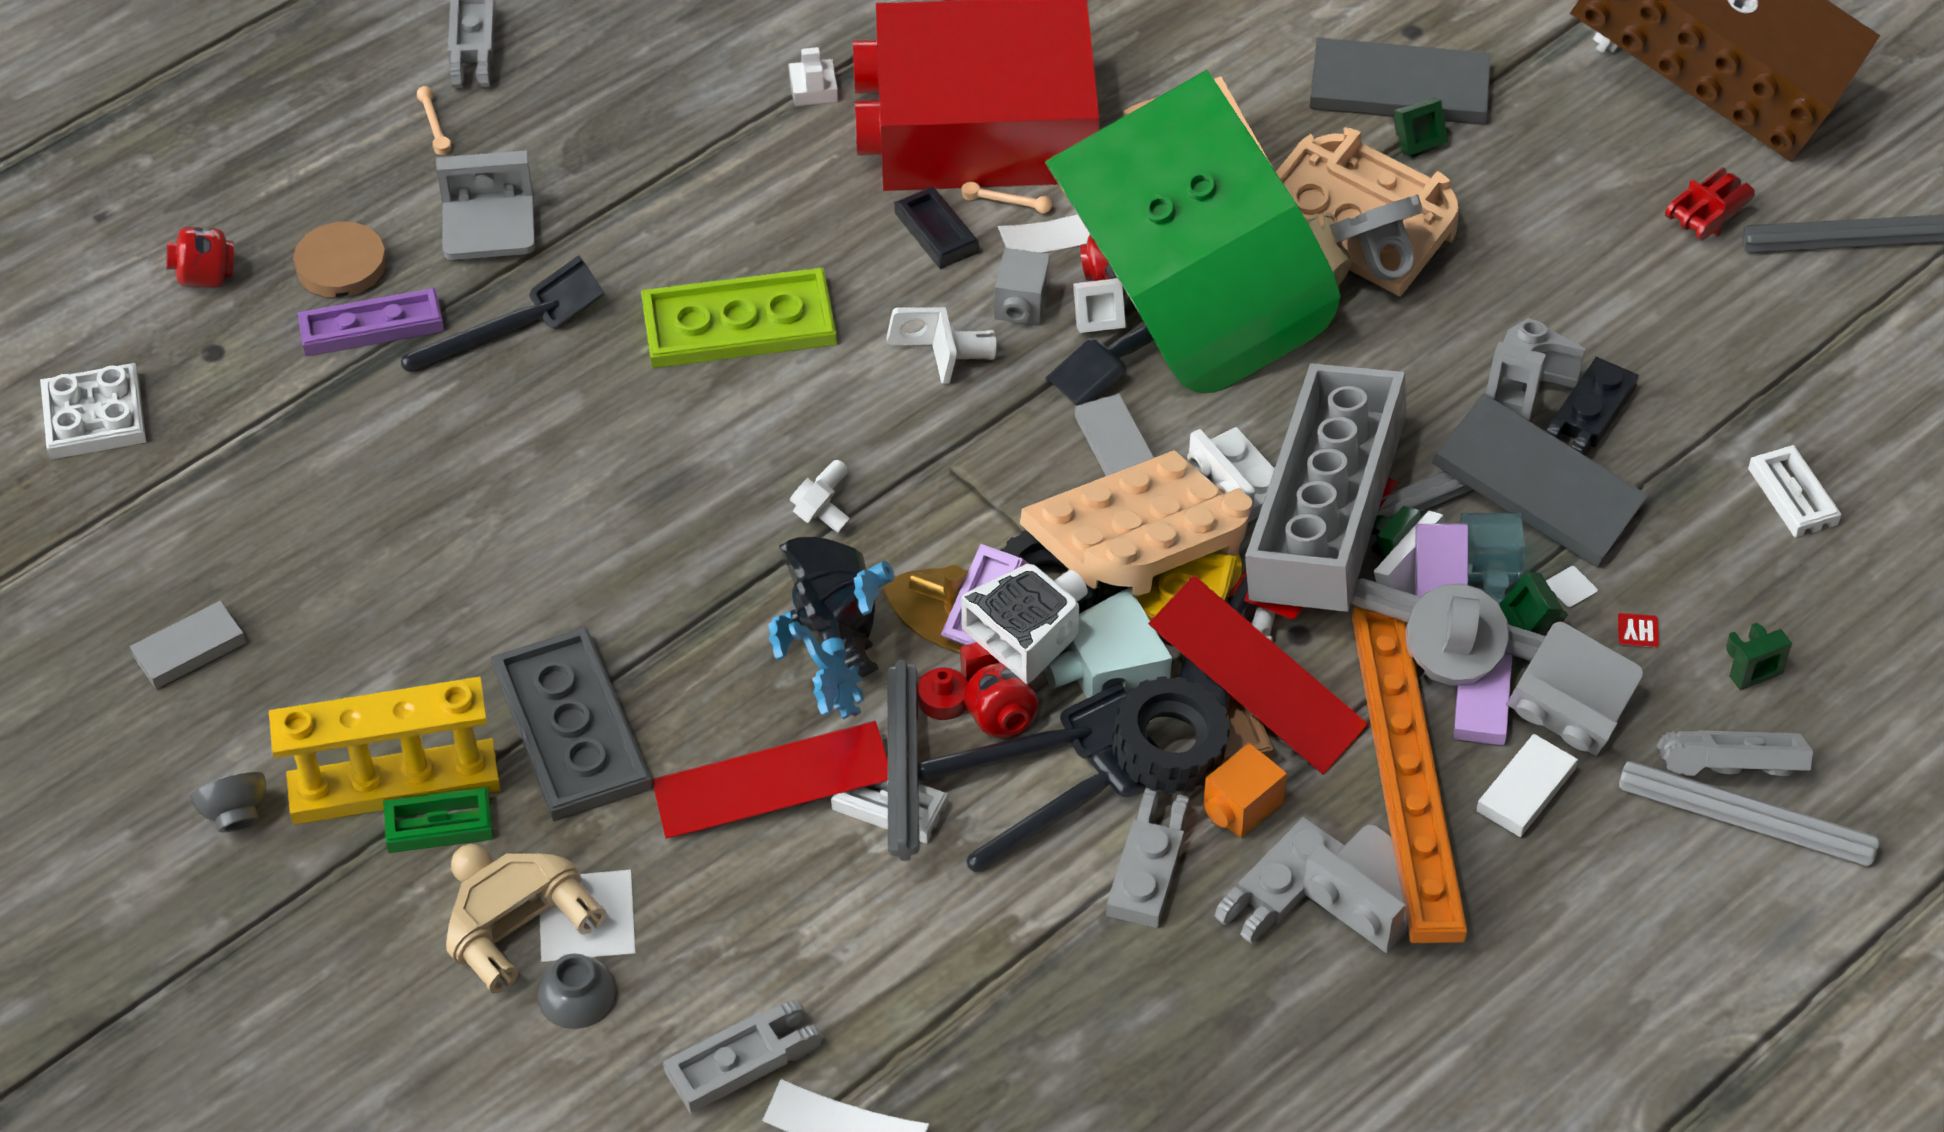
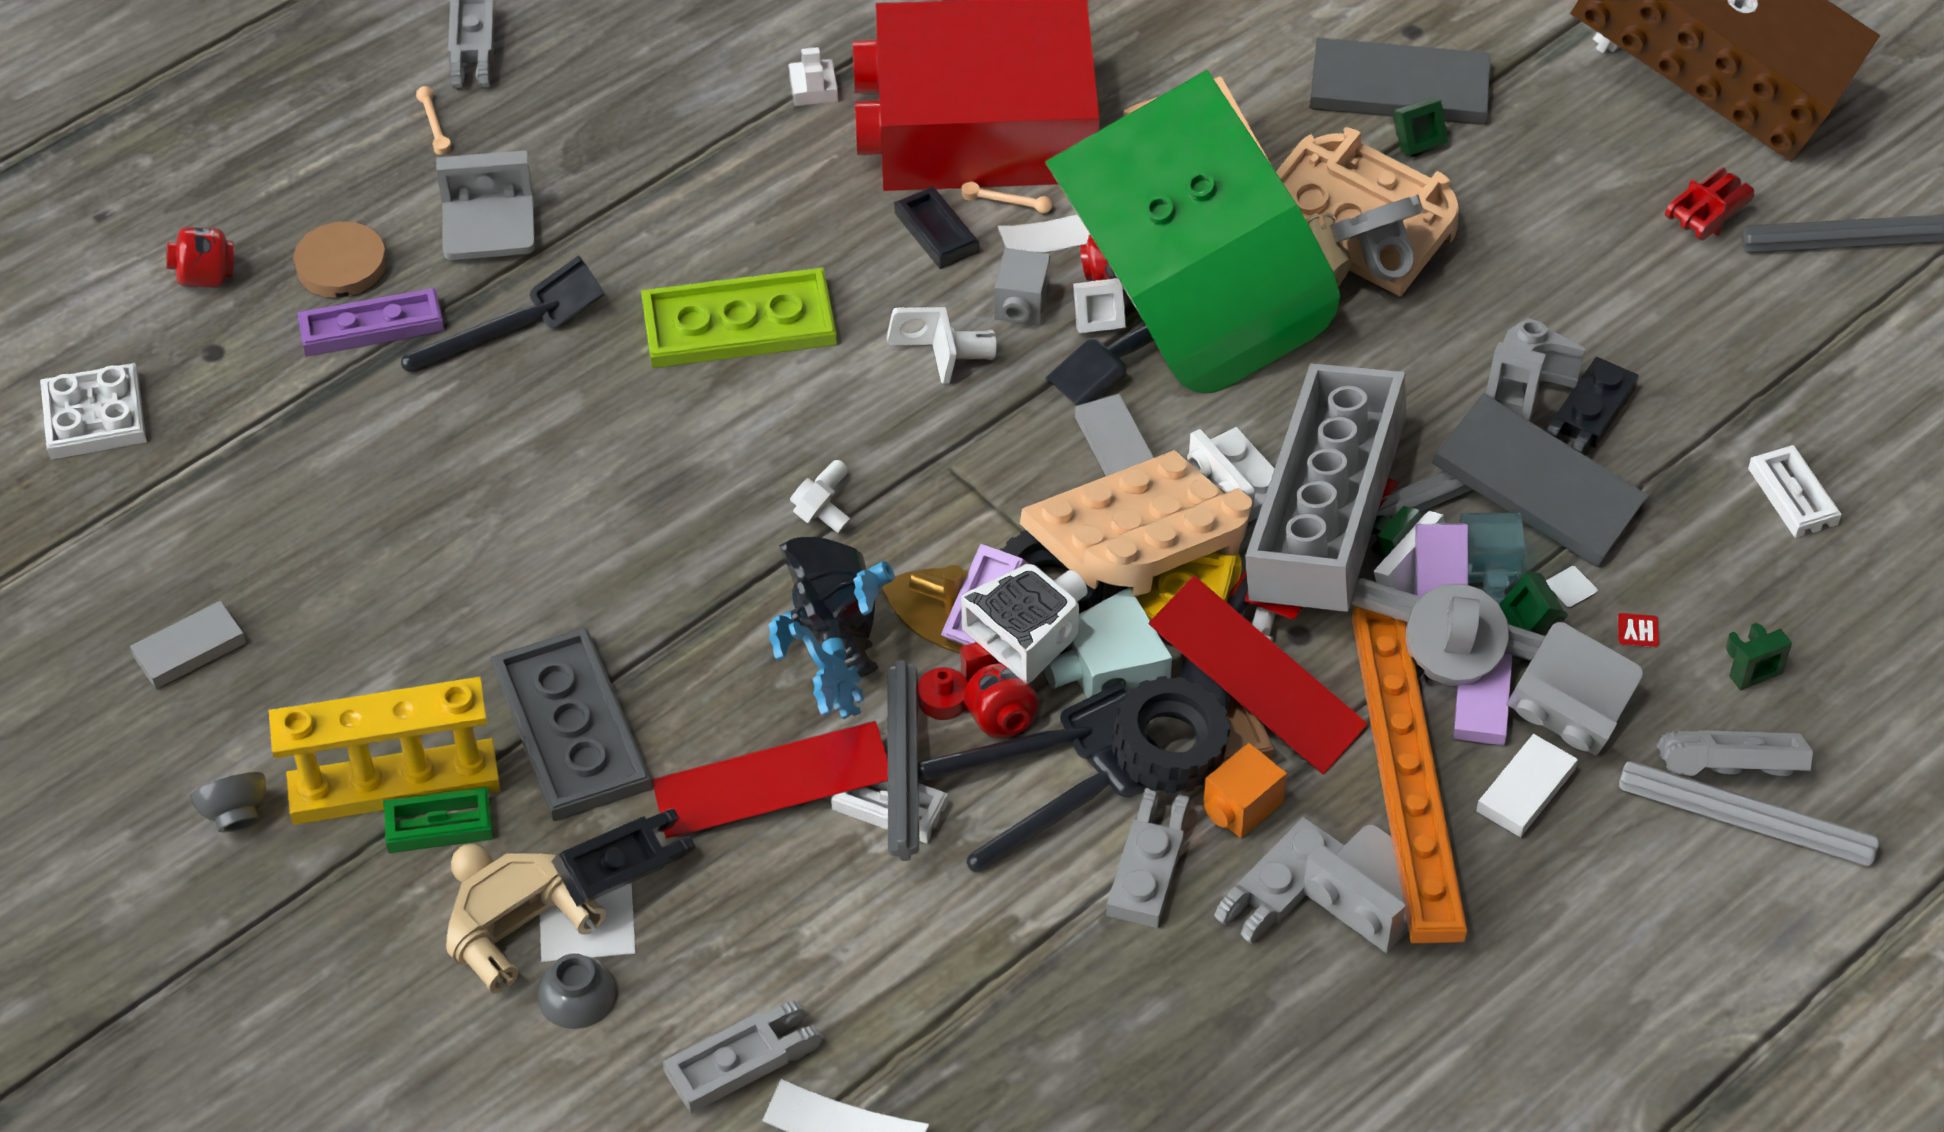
(619, 857): none -> black hinge

